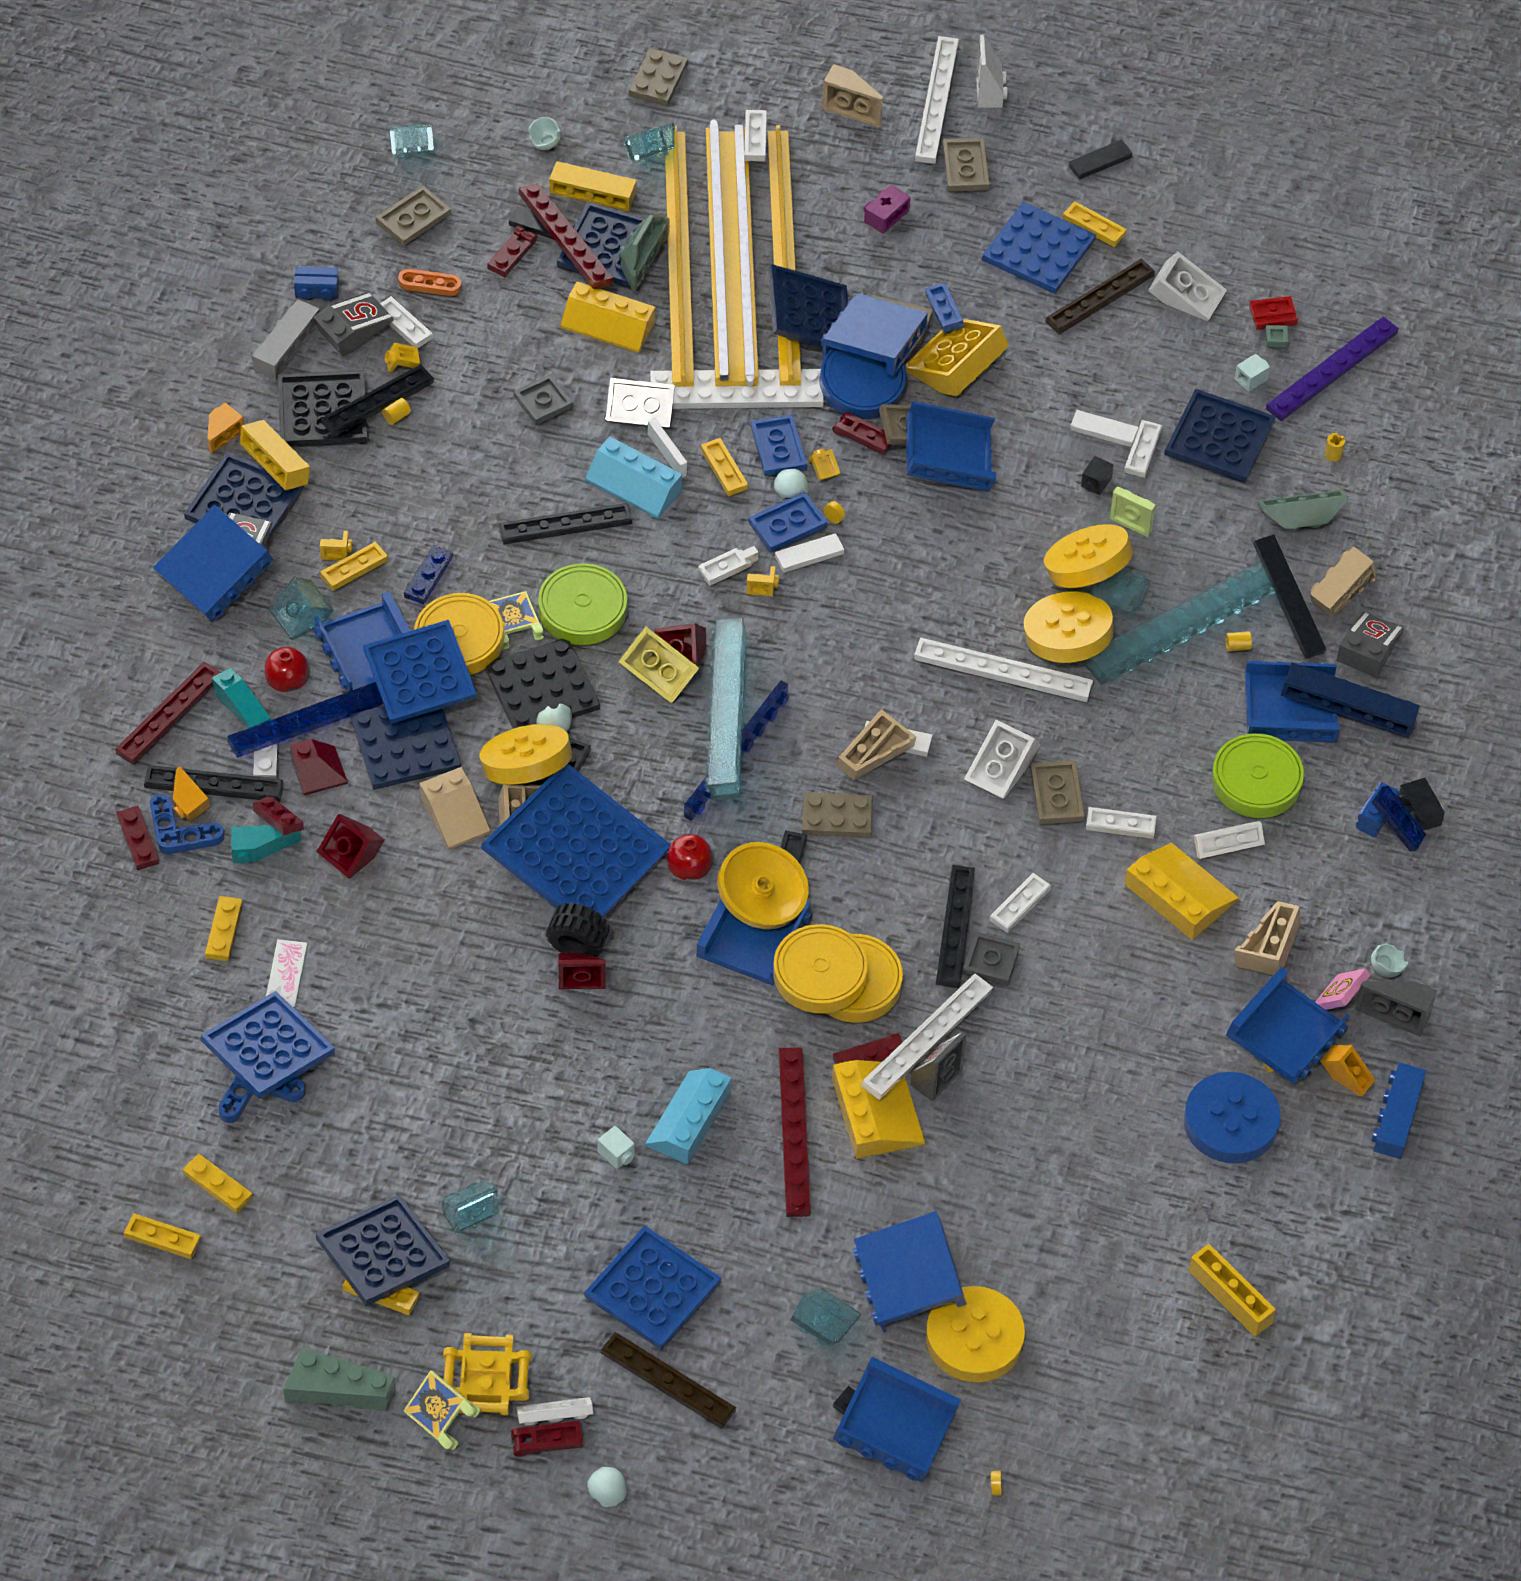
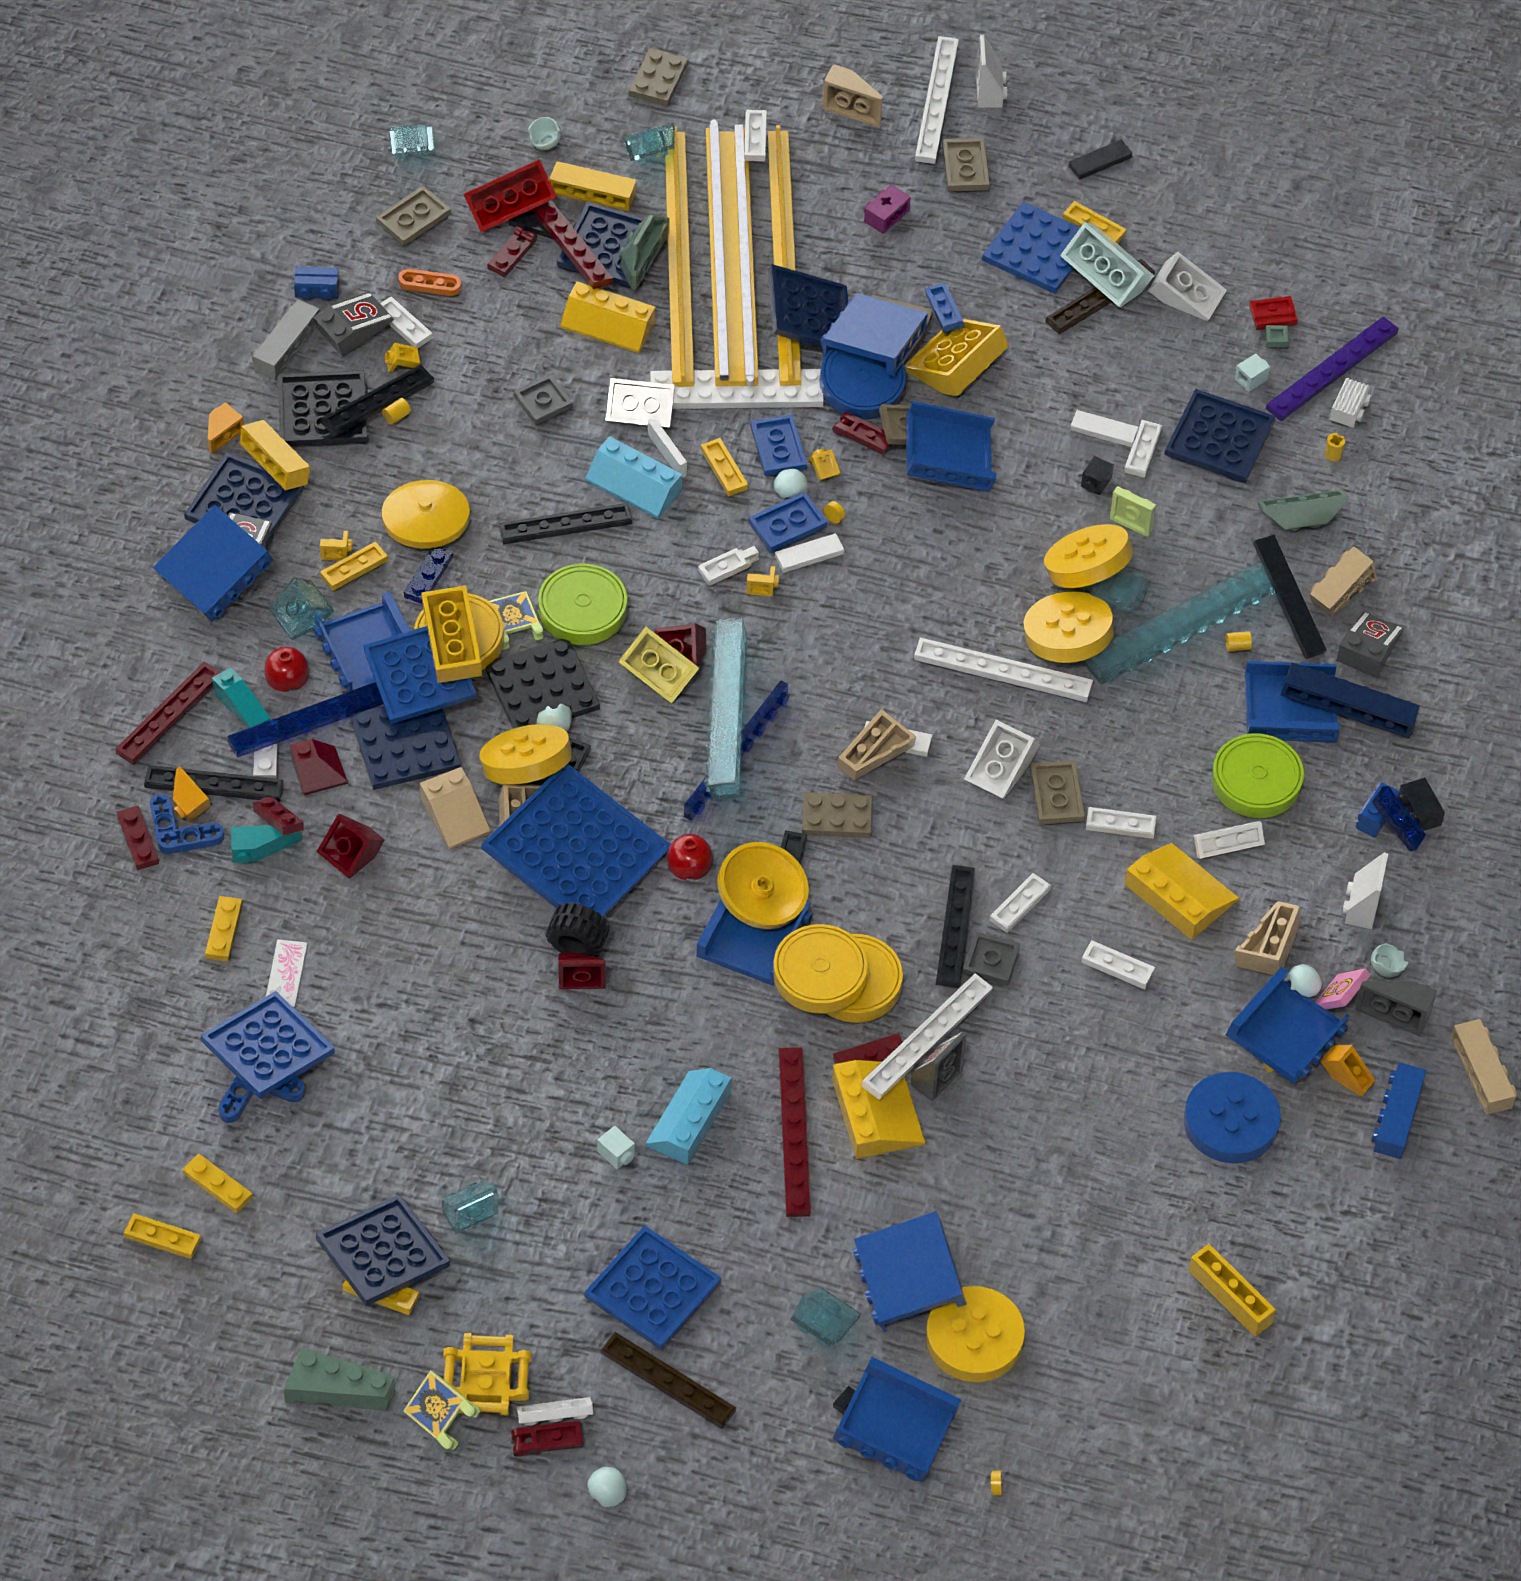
(425, 514): none -> yellow dish
(451, 634): none -> yellow brick
(510, 195): none -> red slope
(1106, 264): none -> light aqua slope
(1118, 964): none -> white plate
(1304, 980): none -> light aqua hair
(1350, 403): none -> white brick
(1365, 893): none -> white slope
(1483, 1066): none -> tan brick

